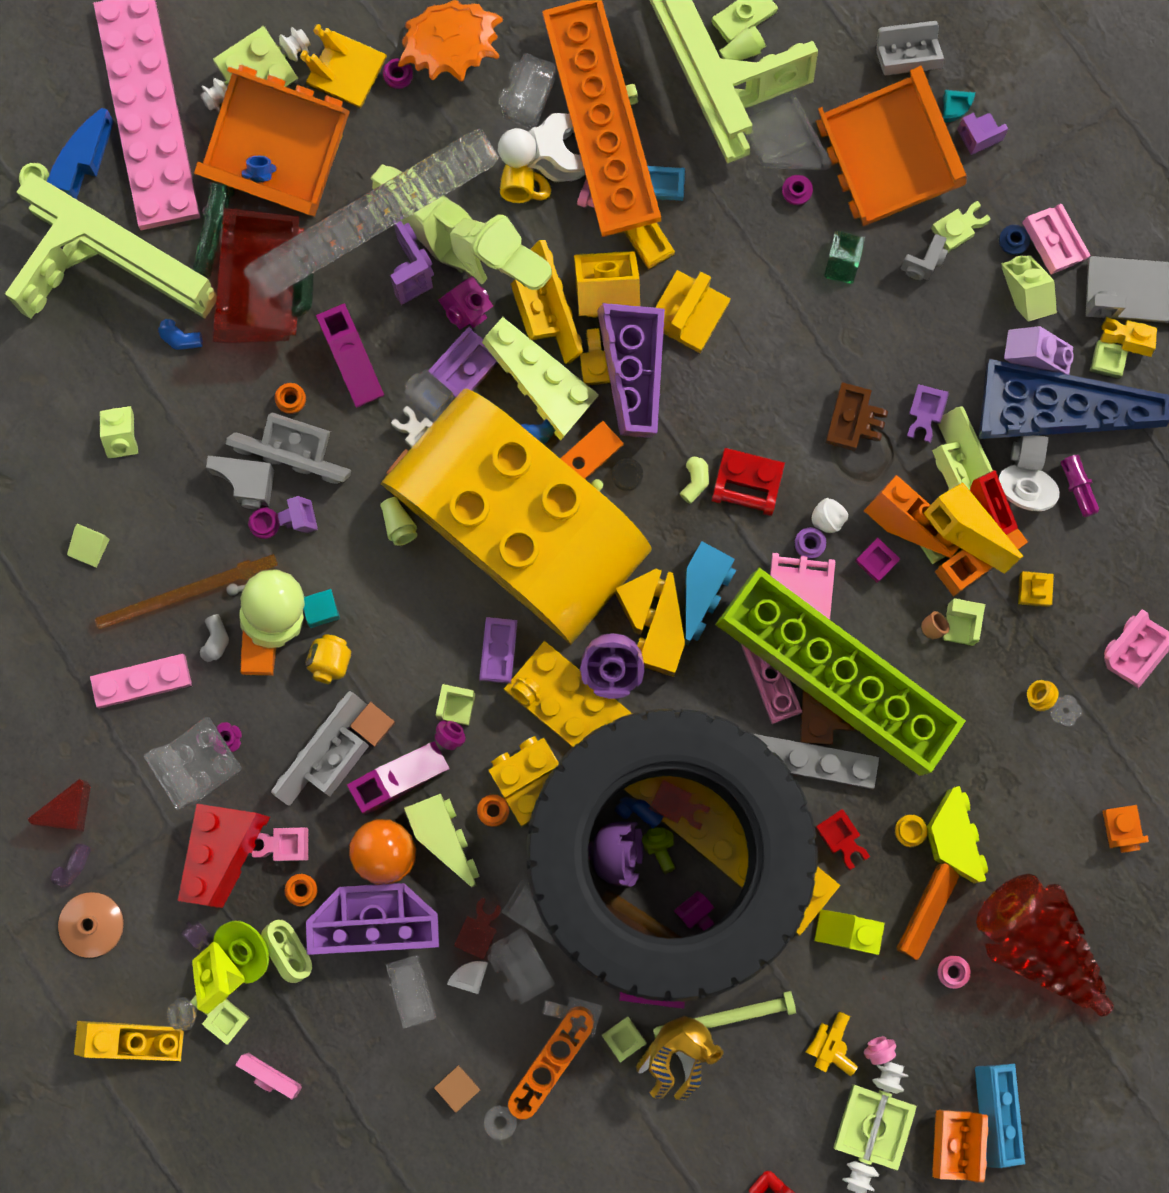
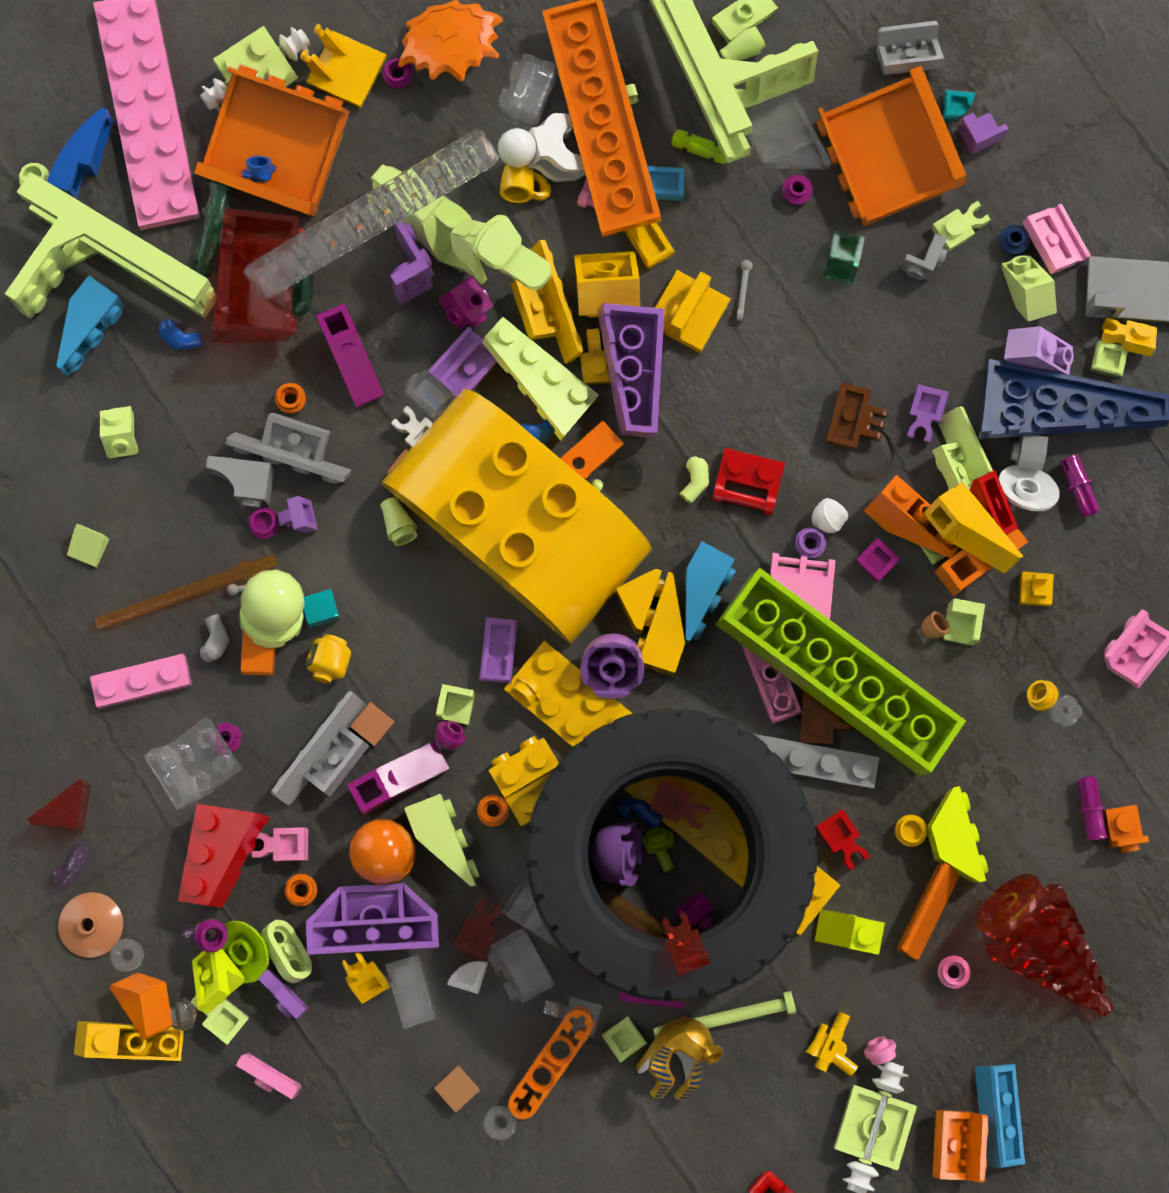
(87, 317): none -> dark azure slope
(117, 955): none -> clear plate
(145, 1003): none -> orange slope
(219, 939): none -> magenta plate
(288, 1002): none -> medium lavender plate
(365, 979): none -> yellow plate
(685, 946): none -> clear red plate
(698, 146): none -> lime axle
(746, 266): none -> light grey hinge
(1092, 808): none -> magenta axle

